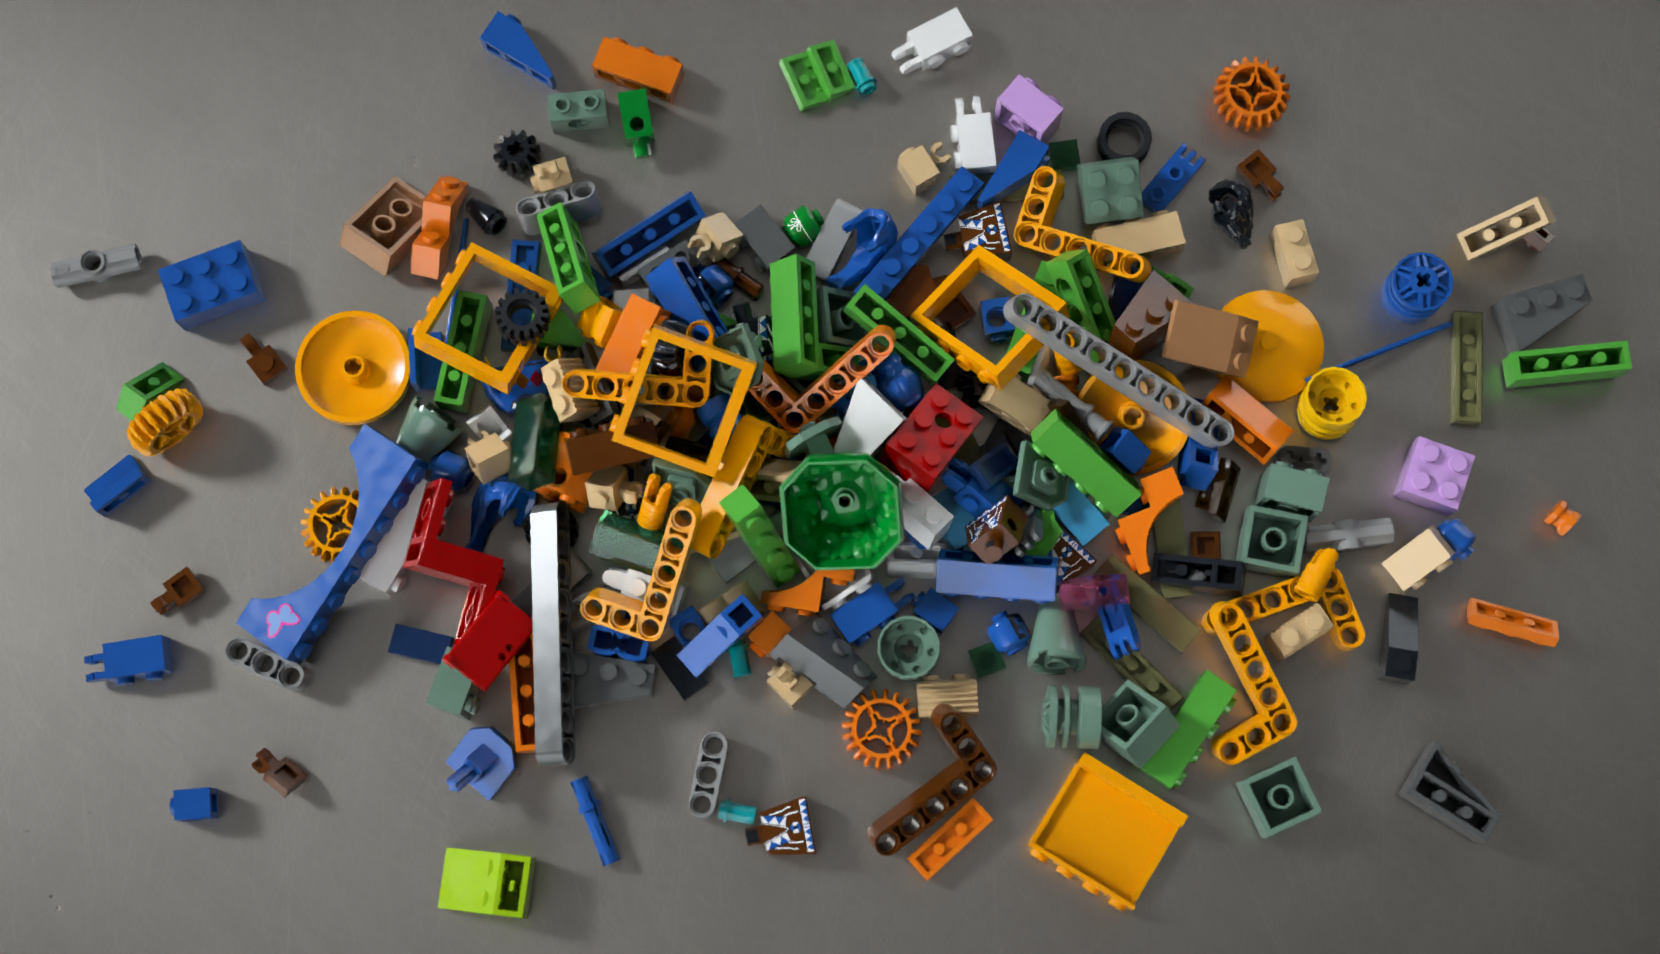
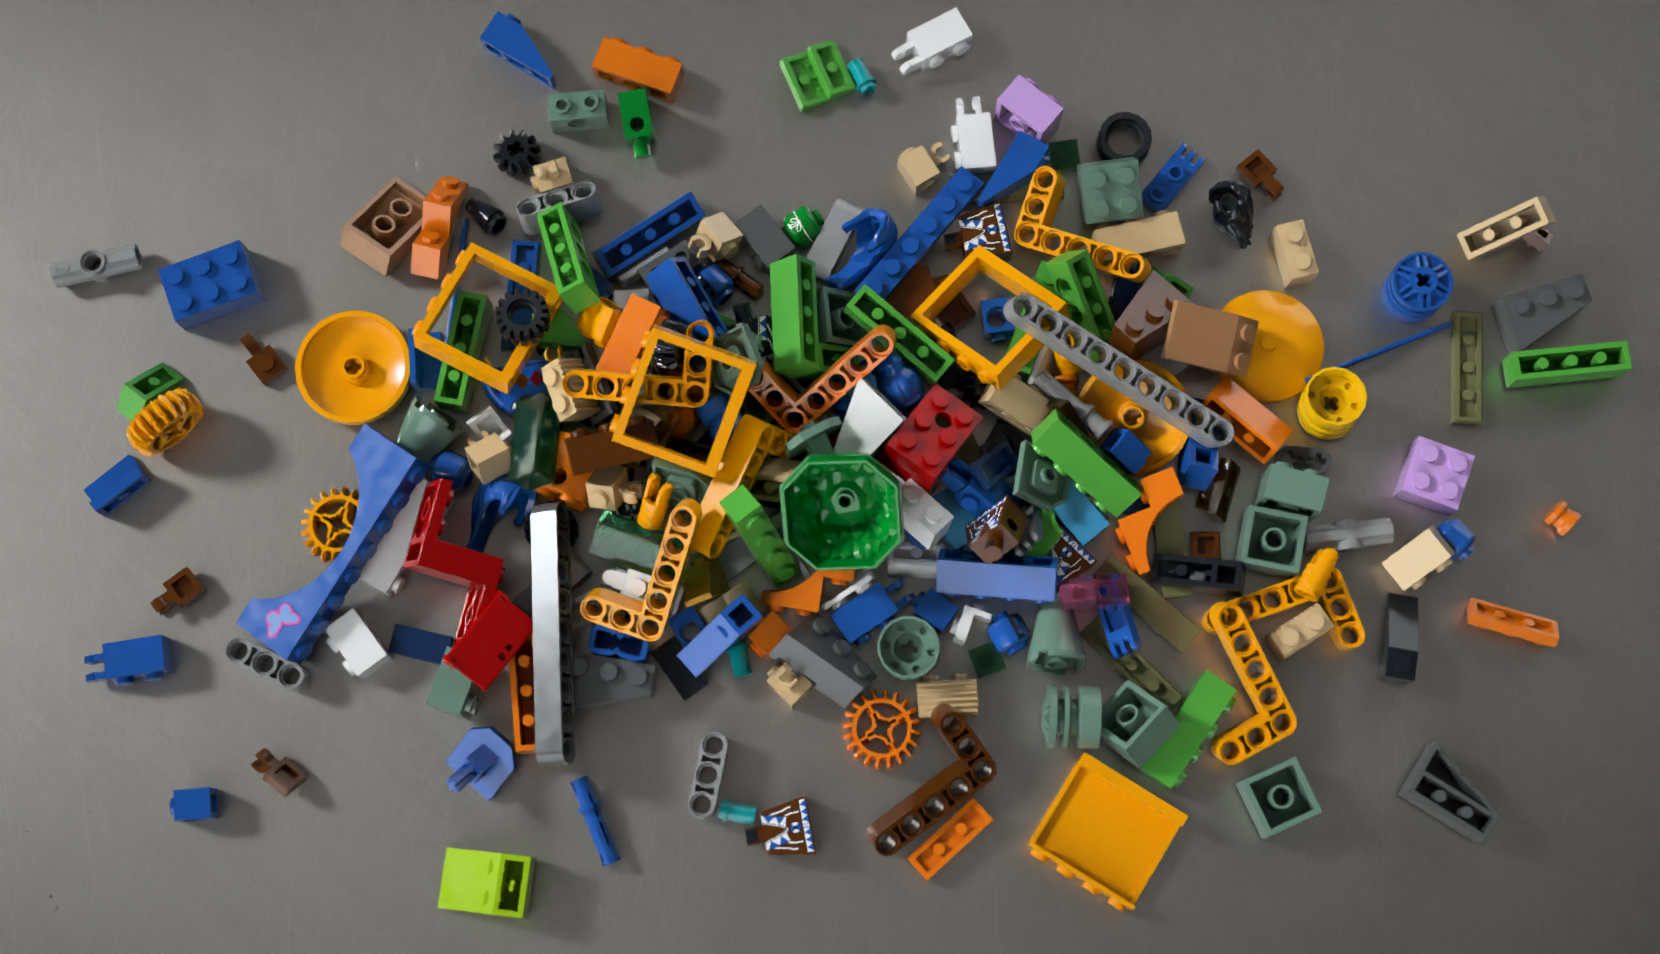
(357, 644): none -> white brick
(704, 581): none -> pearl gold slope
(961, 626): none -> white bracket
(1229, 94): orange gear -> none

